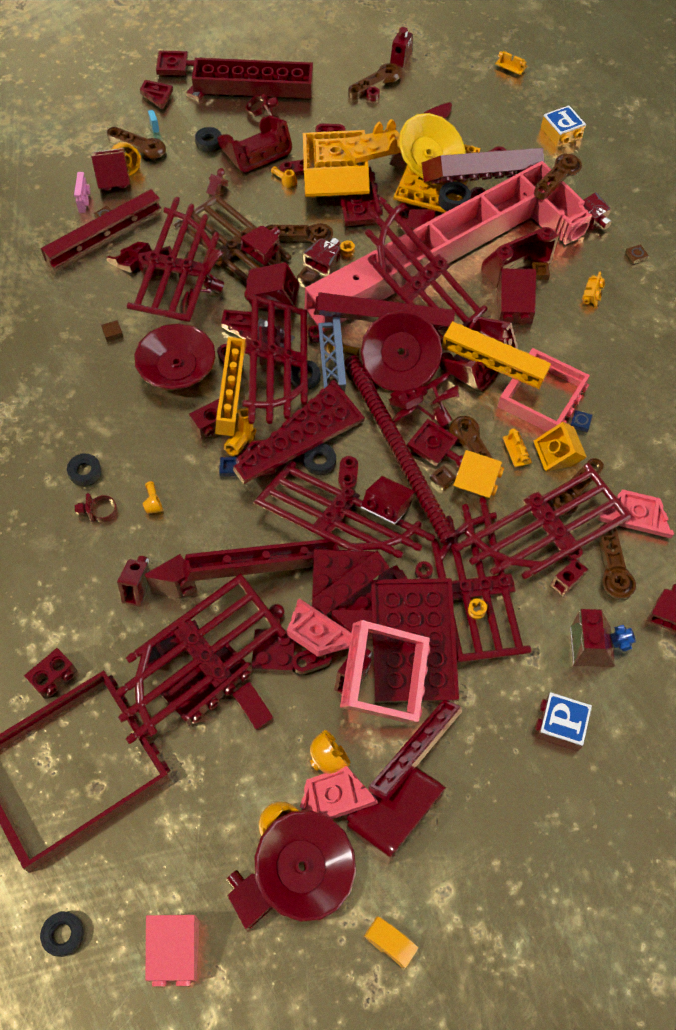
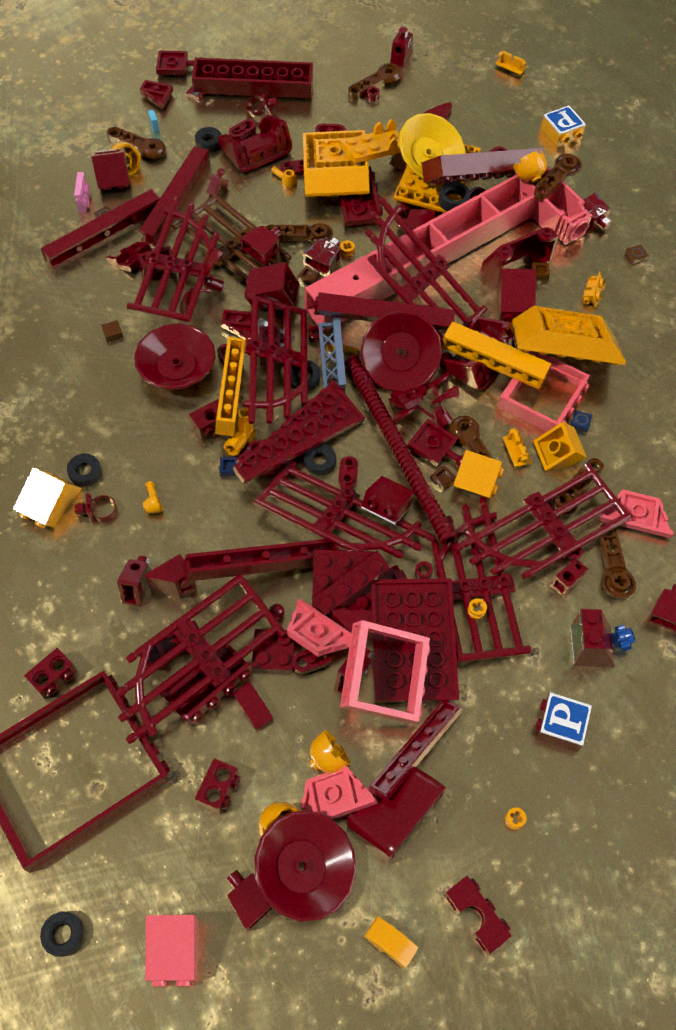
(45, 498): none -> slope
(180, 187): none -> dark red tile
(212, 784): none -> dark red brick
(243, 129): none -> dark red plate
(467, 896): none -> dark red arch
(509, 820): none -> light orange bush
(531, 167): none -> light orange cylinder
(567, 335): none -> light orange slope

